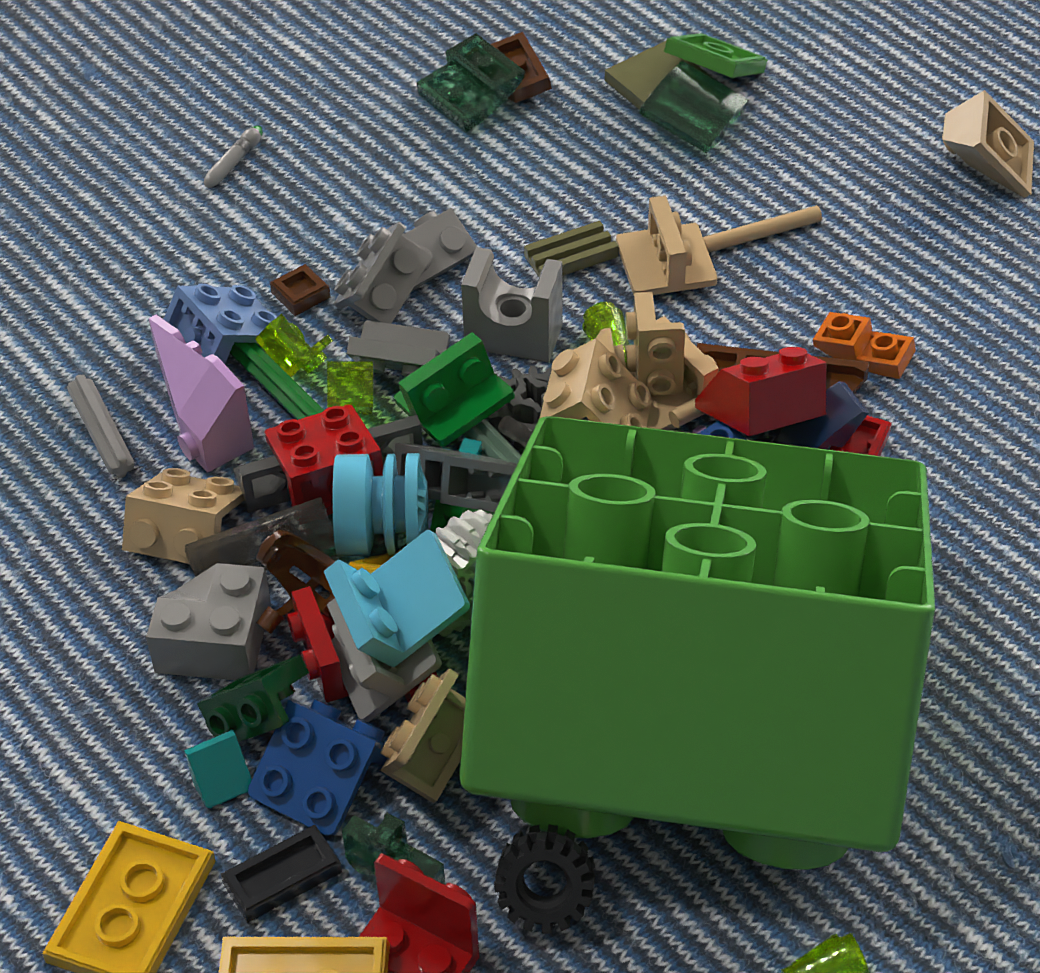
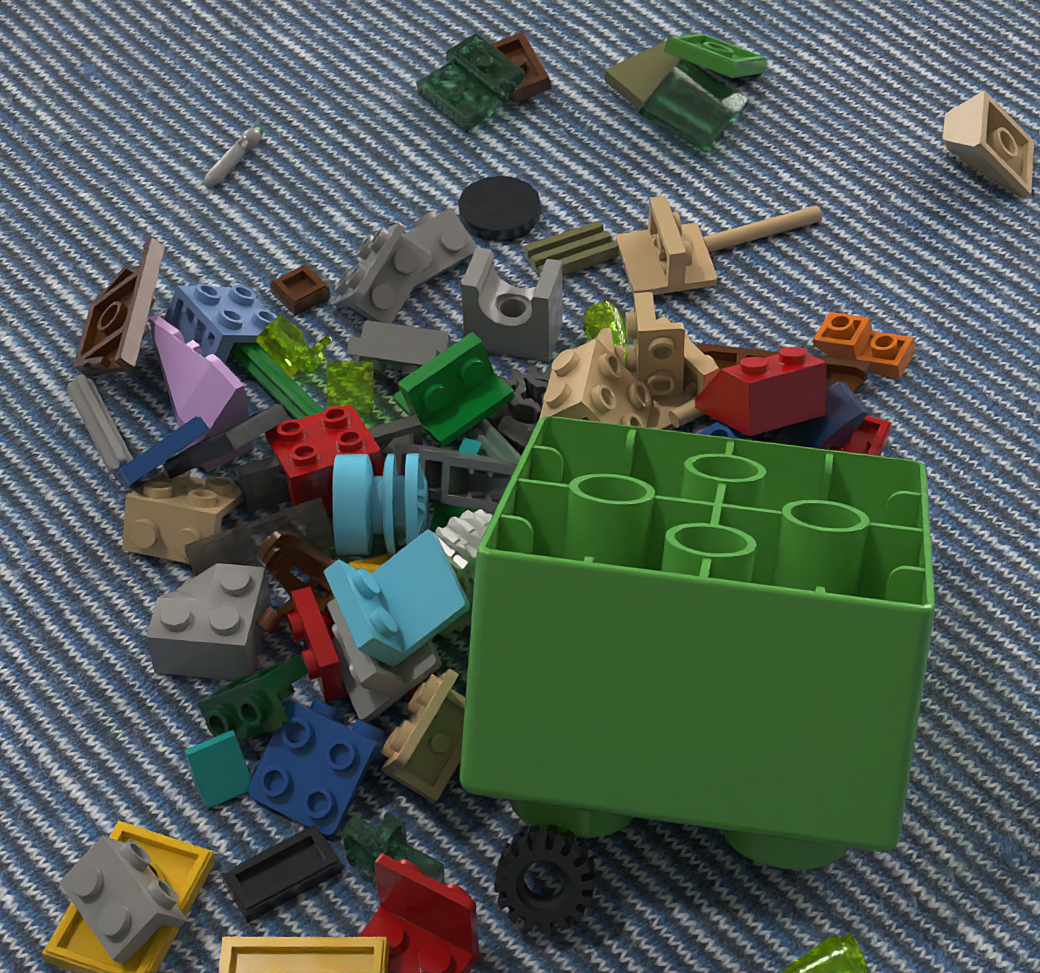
(119, 317): none -> reddish brown wing
(121, 896): none -> light grey bracket
(161, 452): none -> blue tile
(225, 441): none -> black tile
(499, 208): none -> black tile

